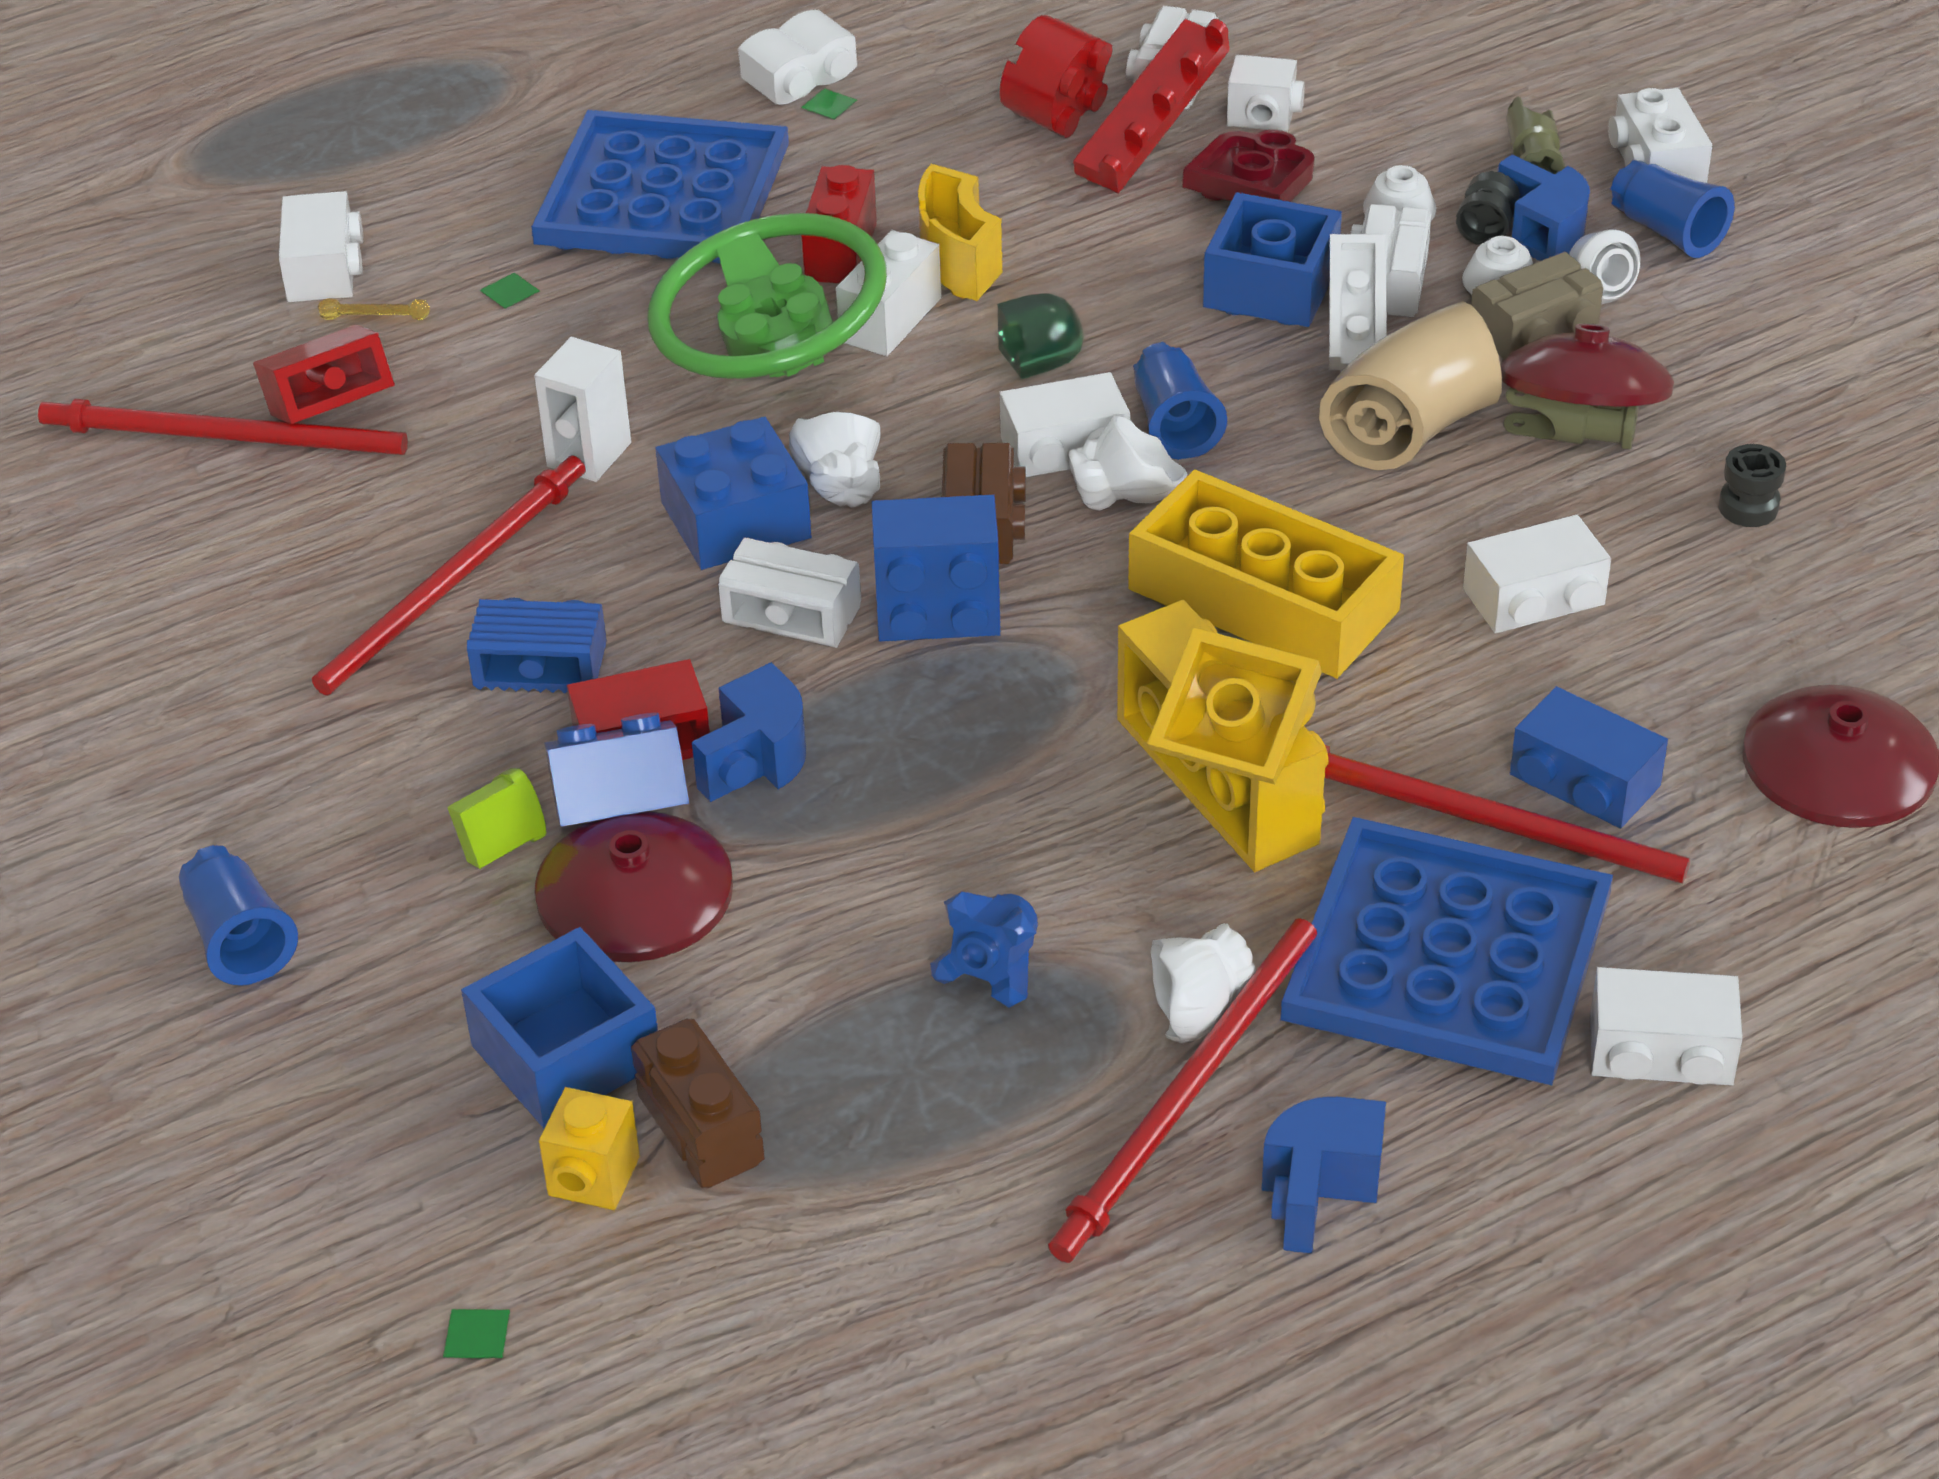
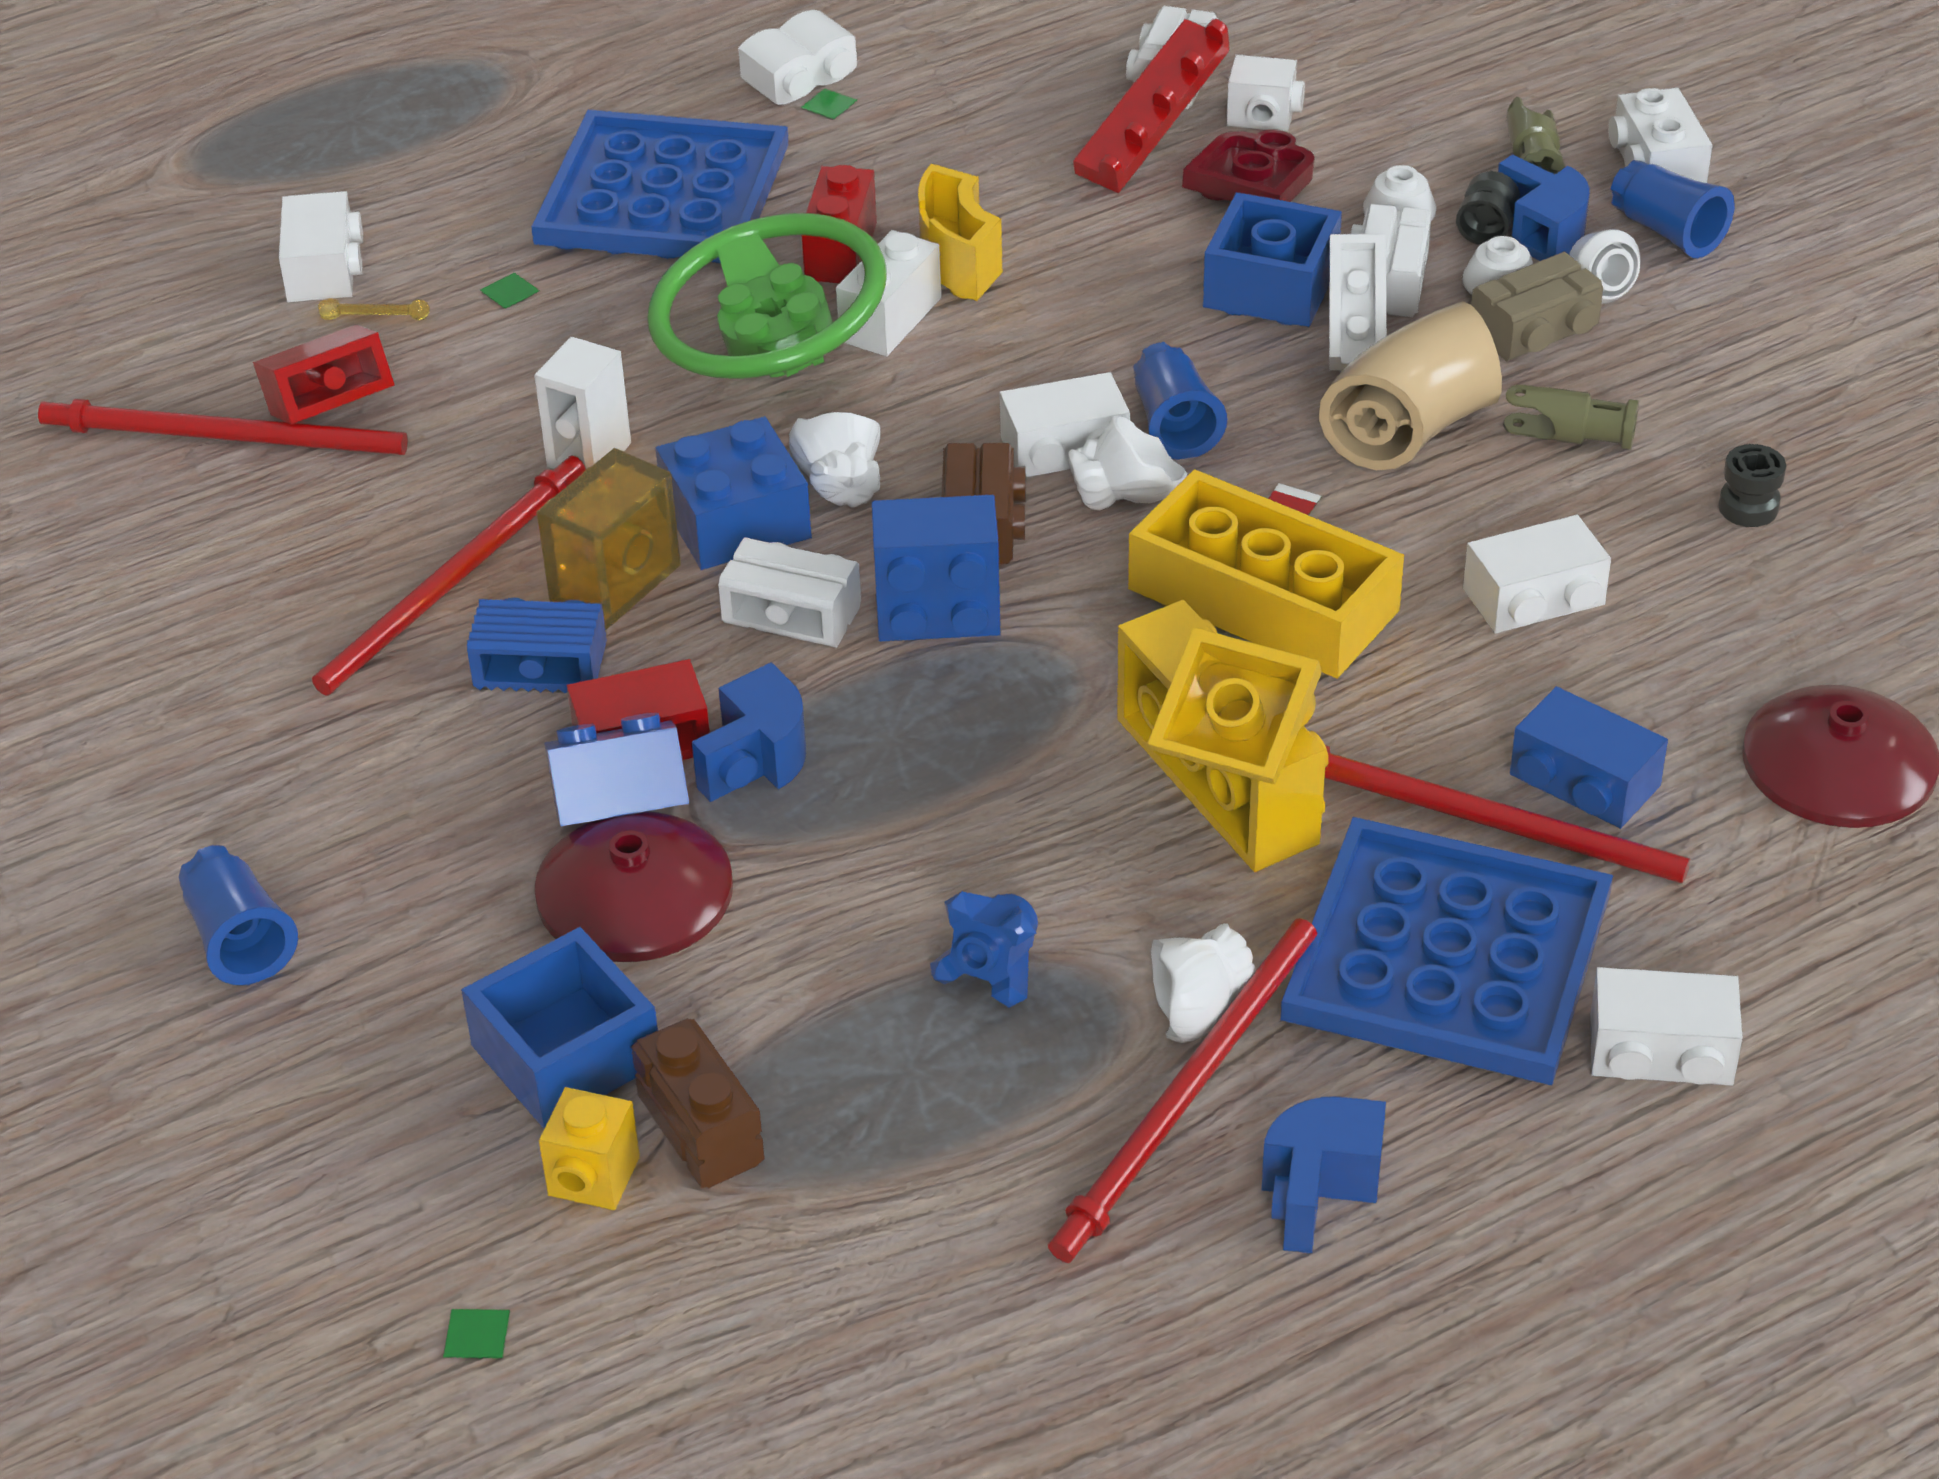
(498, 818): lime tile -> none
(610, 535): none -> clear yellow brick
(1038, 333): clear green brick -> none
(1056, 75): red brick -> none
(1295, 498): none -> sticker
(1587, 370): dark red dish -> none

